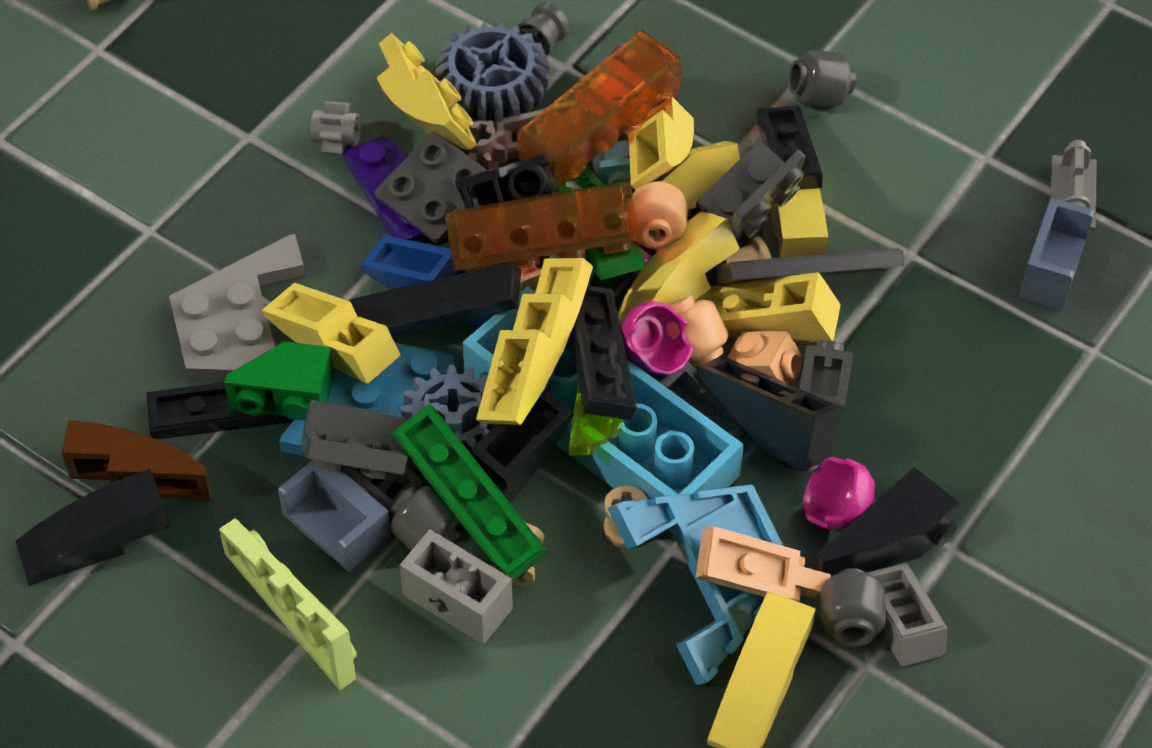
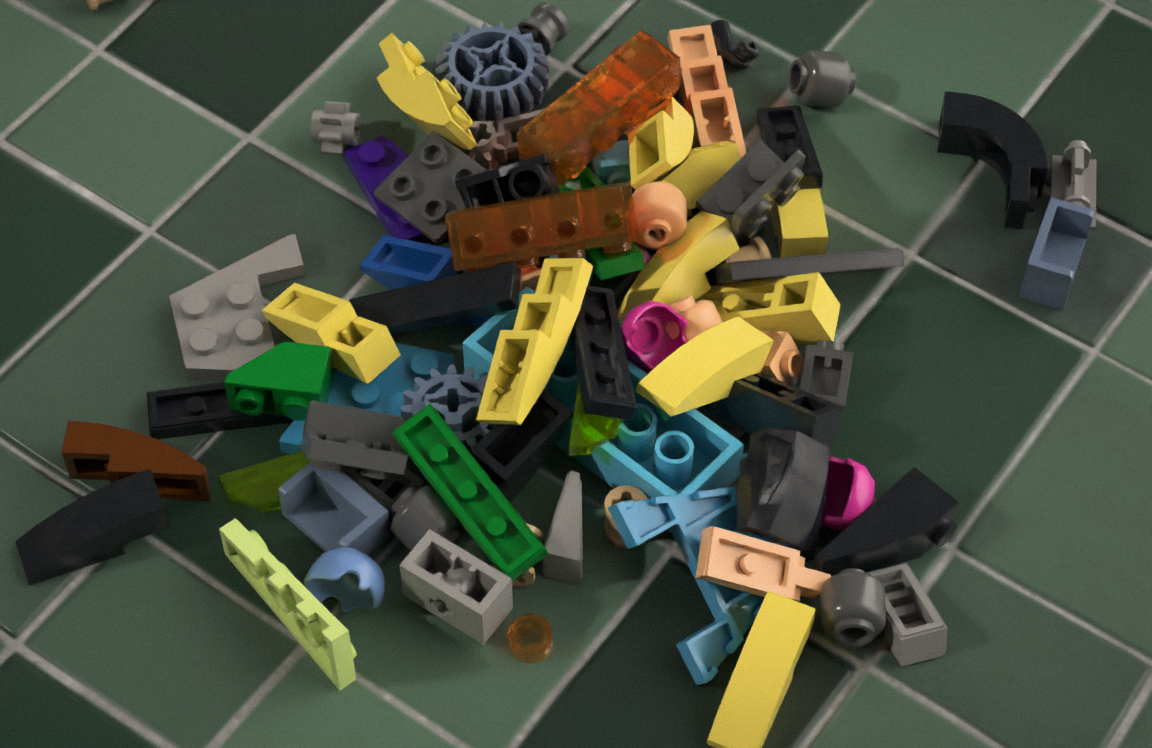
(260, 482): none -> clear neon green tile
(347, 577): none -> medium blue hair
(527, 624): none -> clear orange bush
(565, 535): none -> light grey slope
(706, 88): none -> light nougat slope
(706, 367): none -> light yellow slope
(738, 55): none -> black arm
(783, 489): none -> black slope
(1003, 140): none -> black arch

